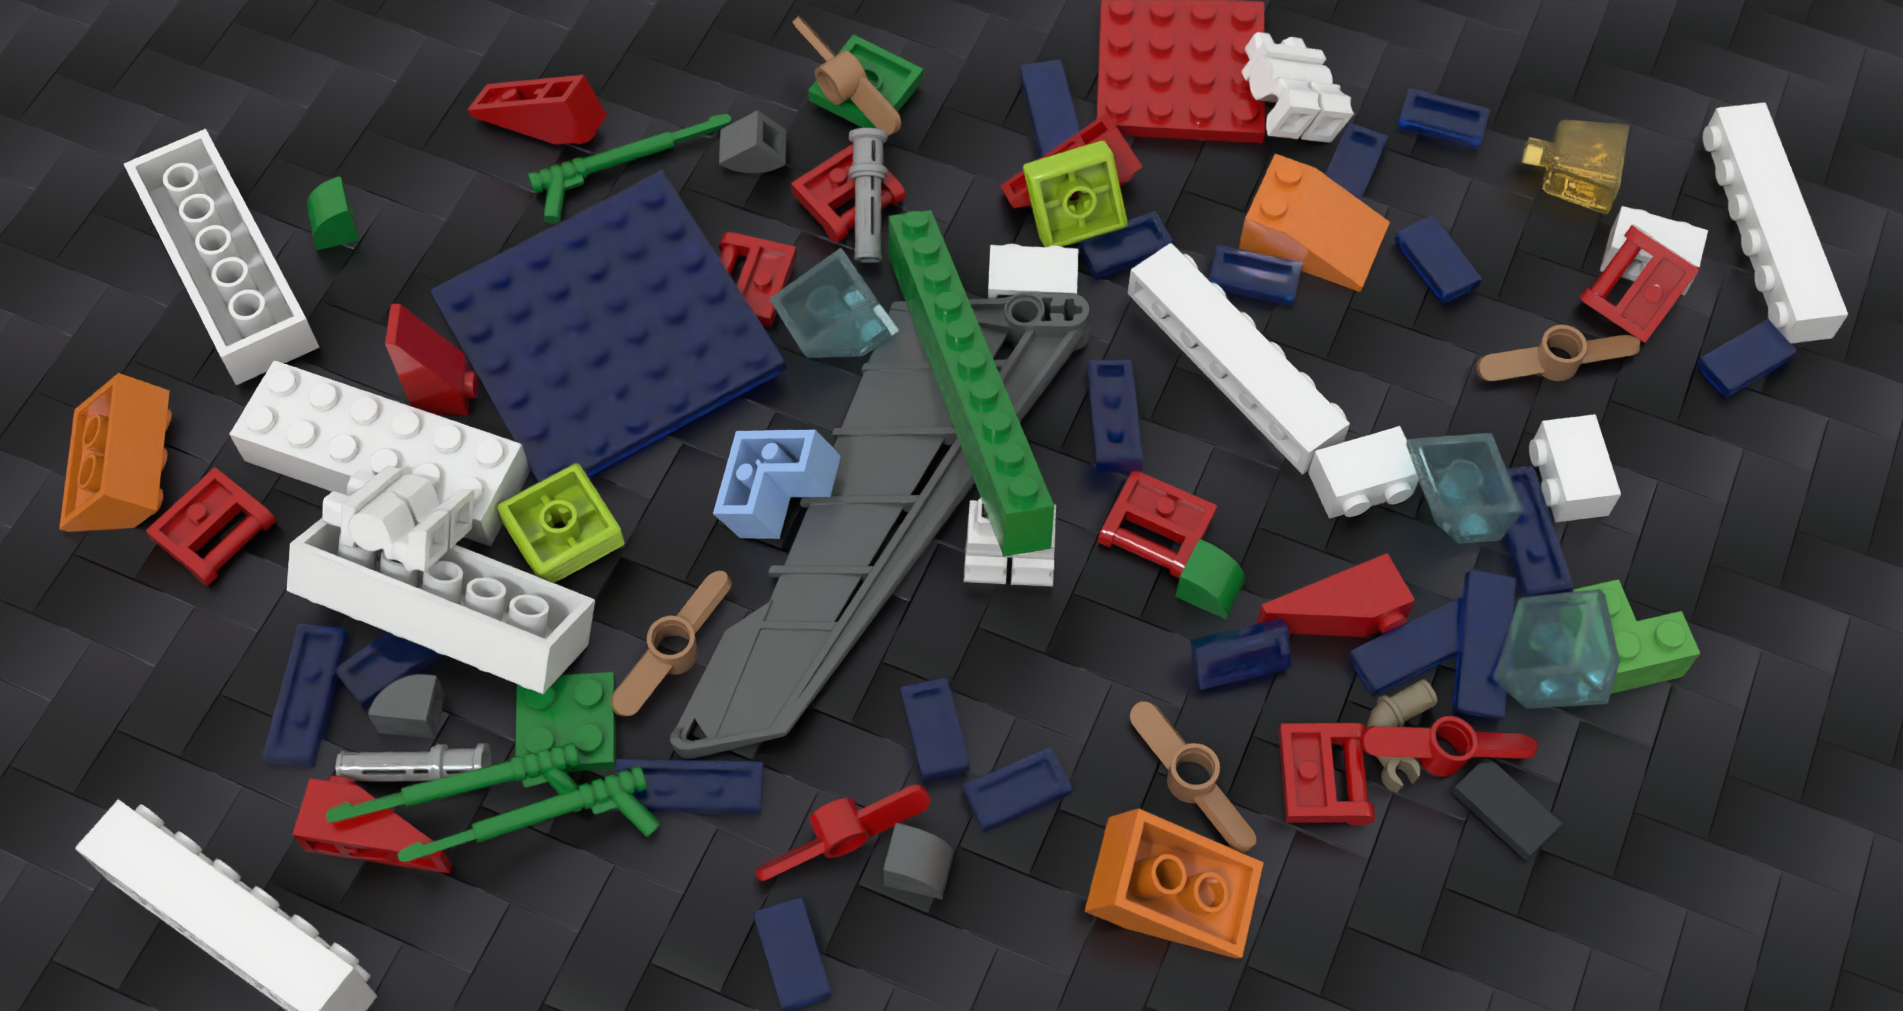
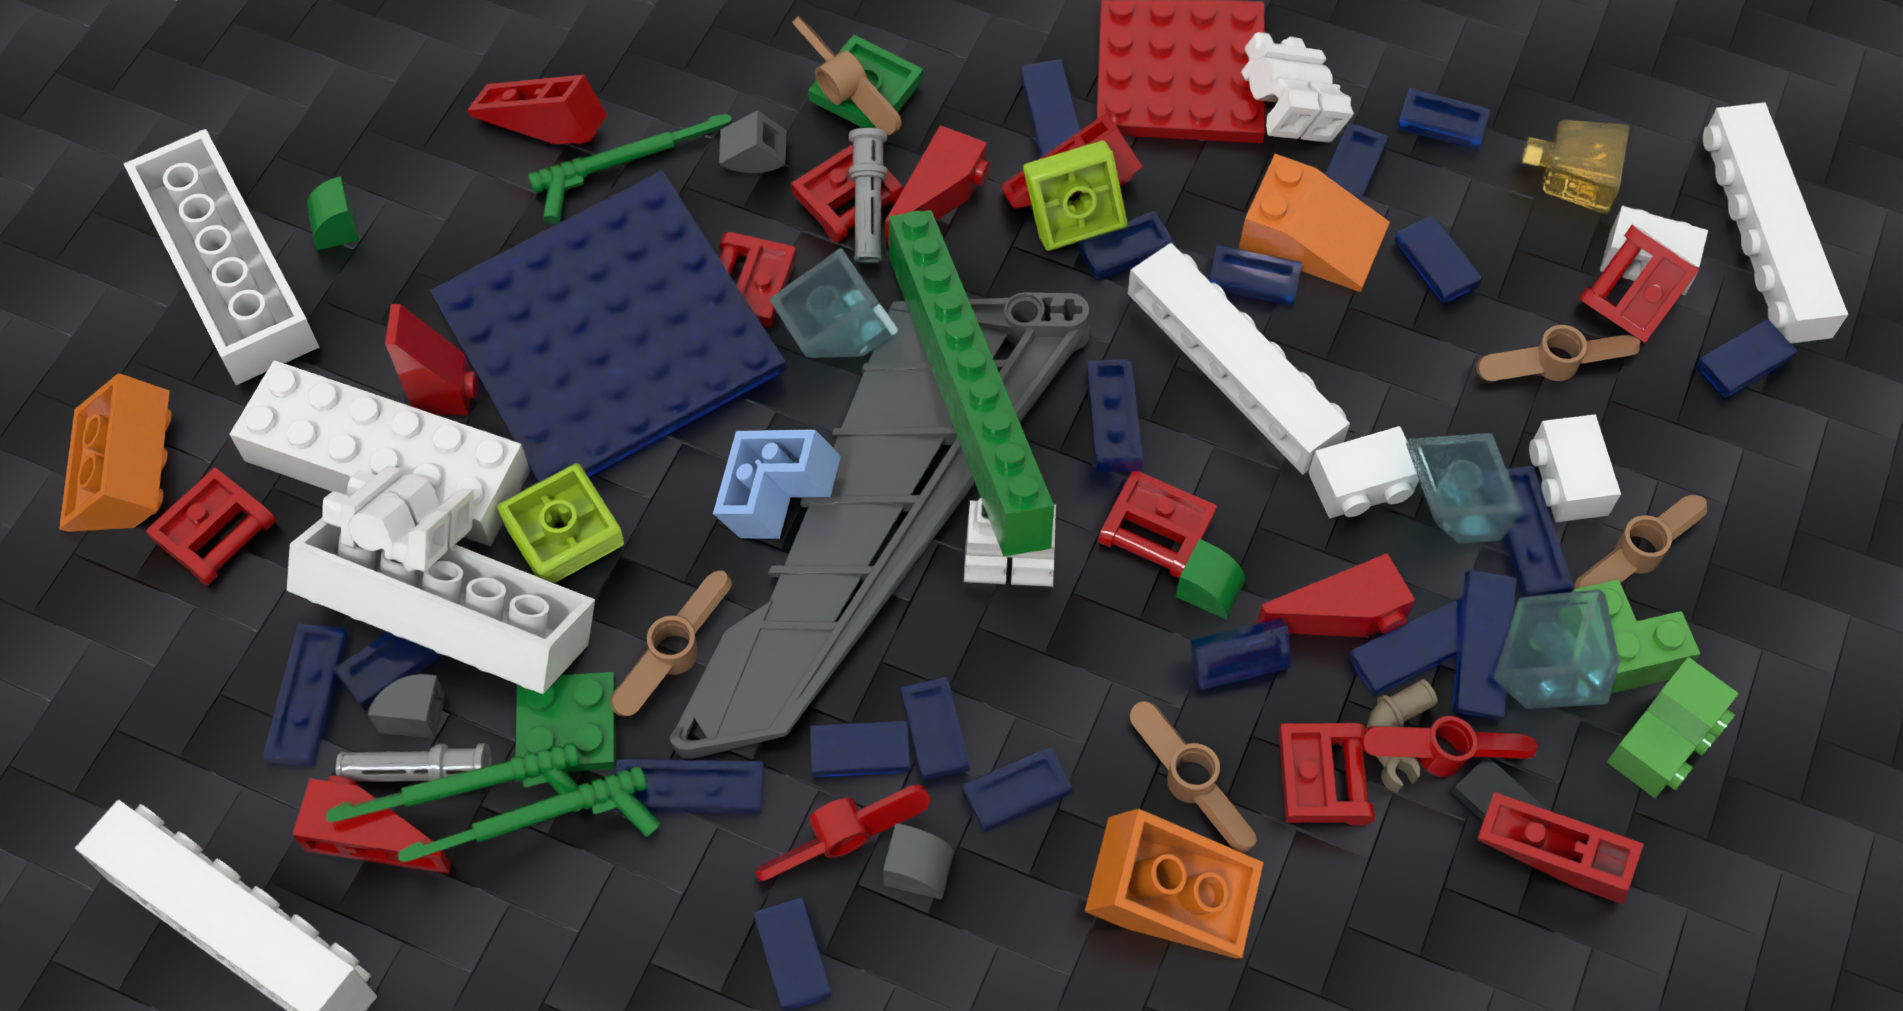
(859, 749): none -> clear blue tile
(944, 175): none -> red slope
(1031, 270): white brick -> none
(1562, 847): none -> red slope
(1659, 531): none -> medium nougat piece
(1680, 720): none -> bright green brick

